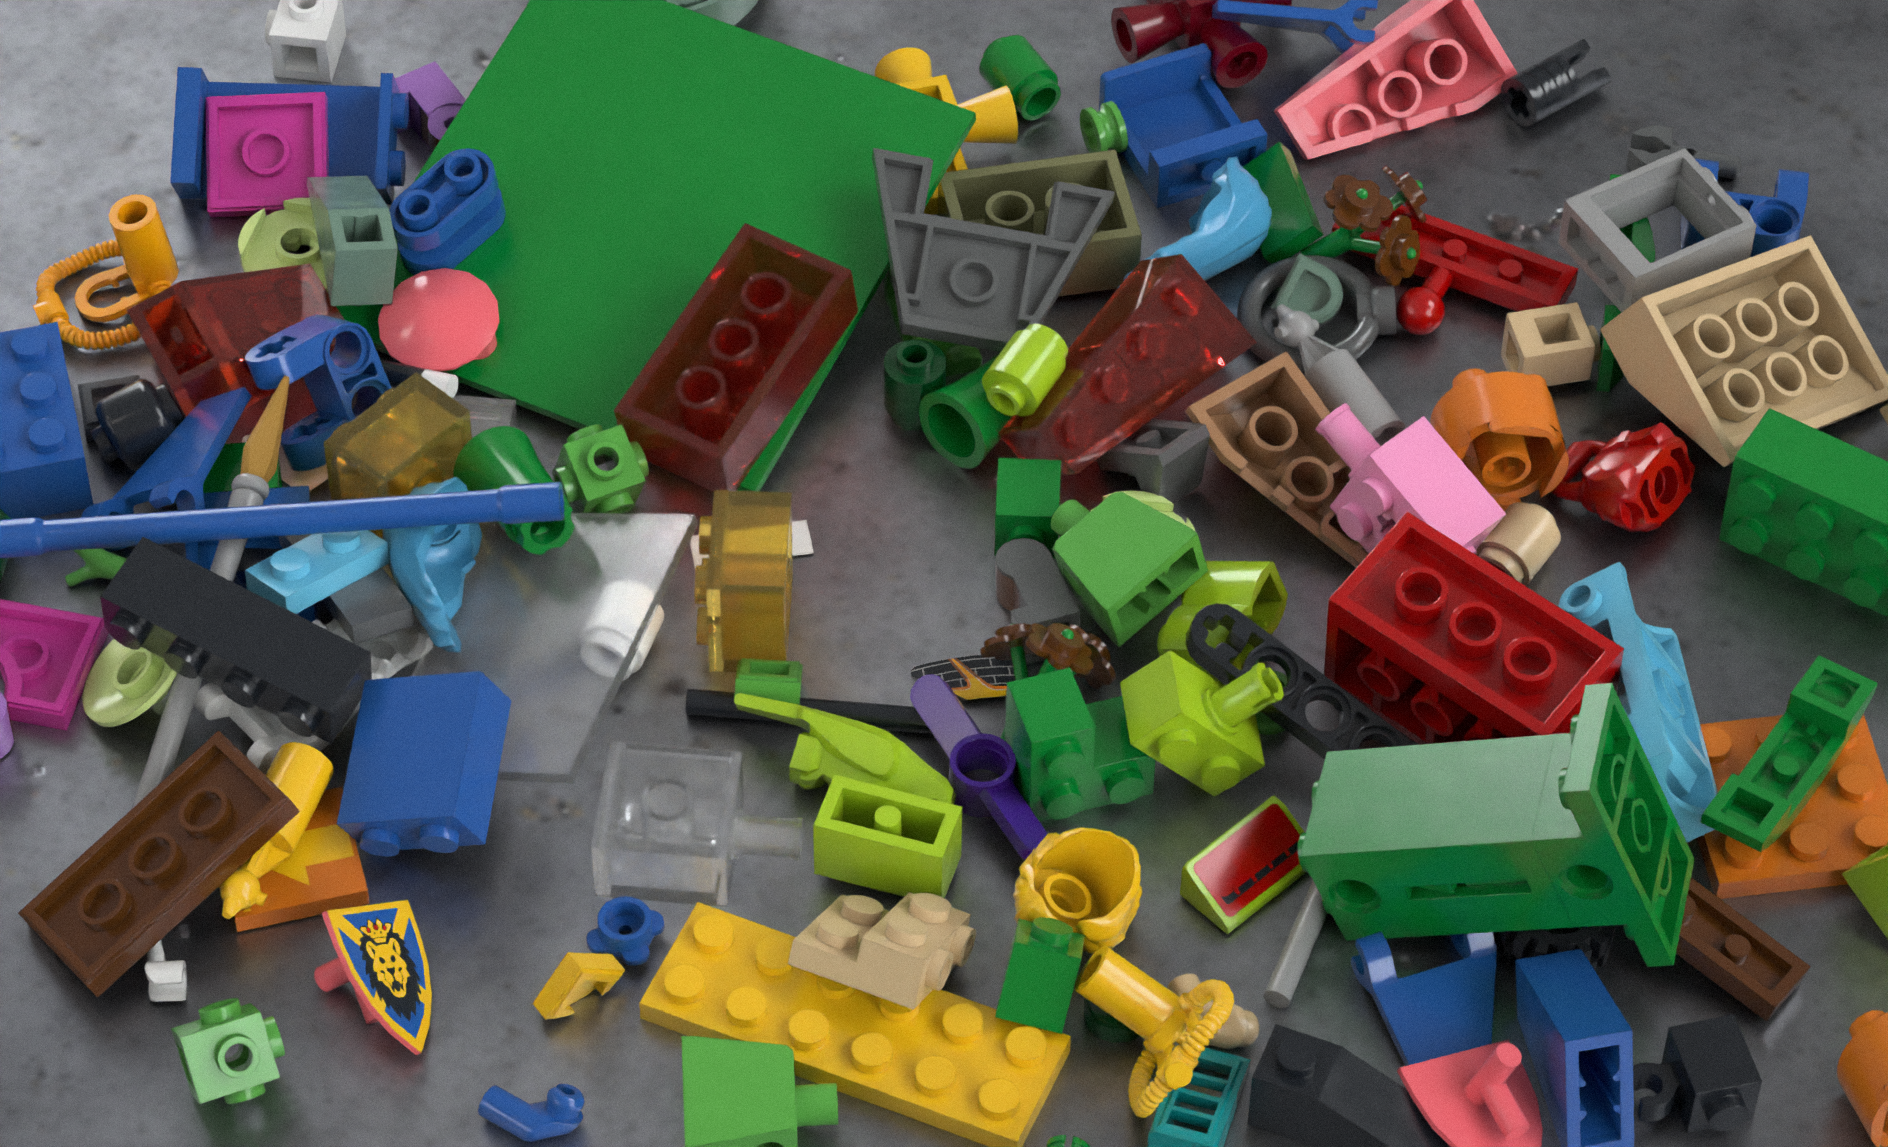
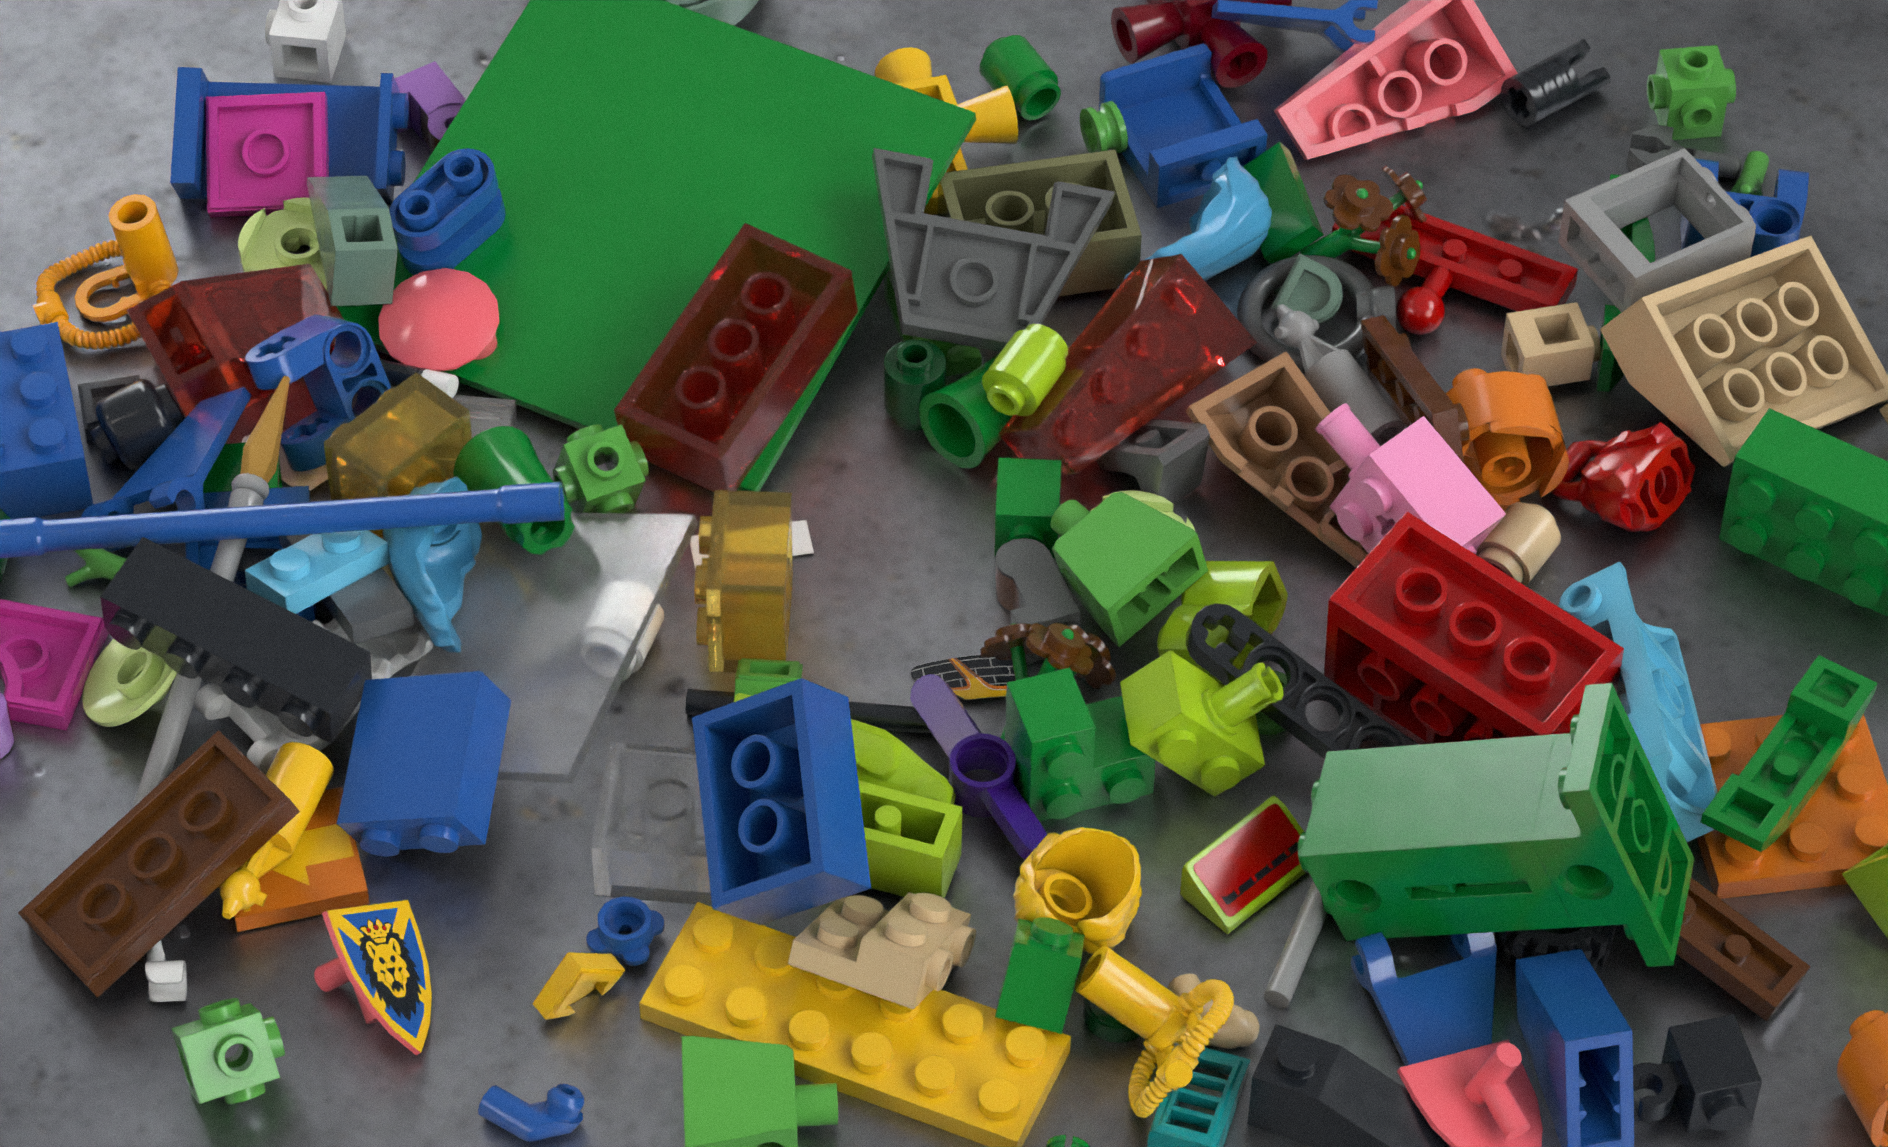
(780, 802): none -> blue brick
(1408, 383): none -> reddish brown plate
(1691, 91): none -> bright green brick
(1752, 174): none -> bright green bar

